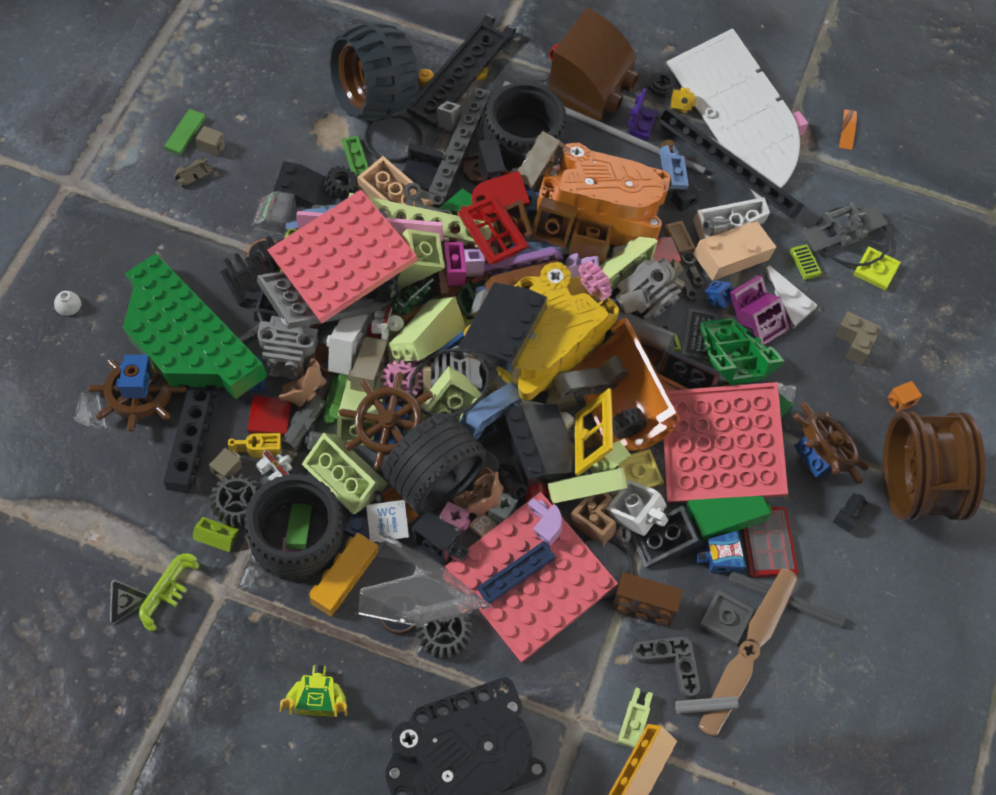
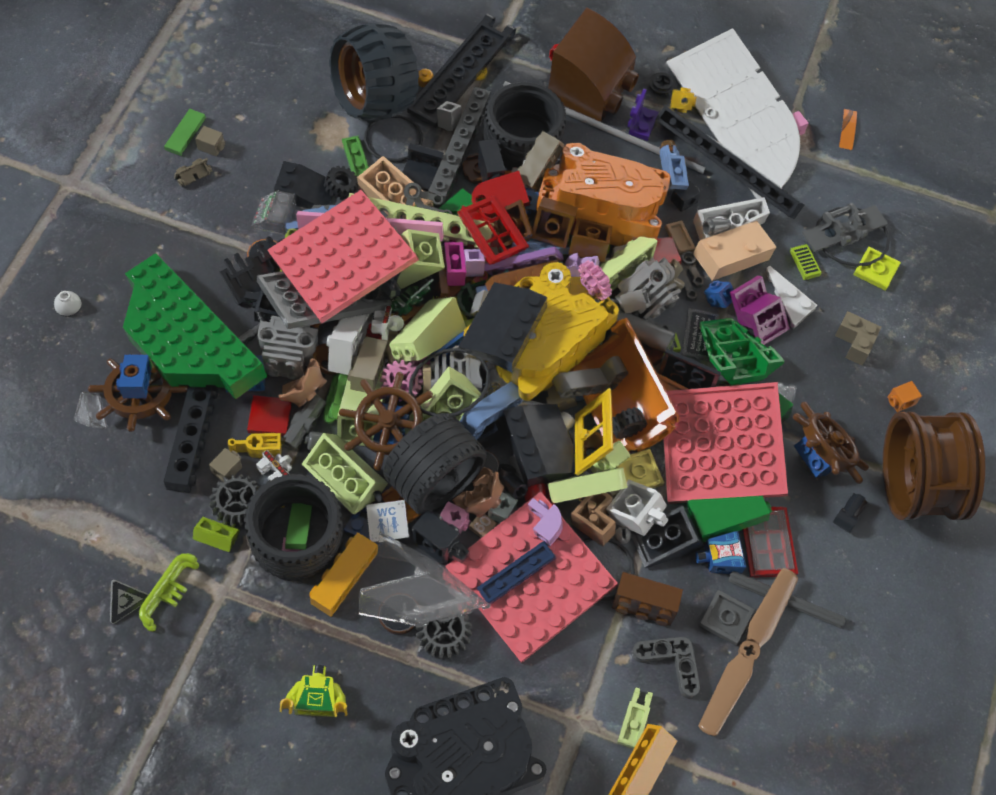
(705, 705): light grey axle -> none

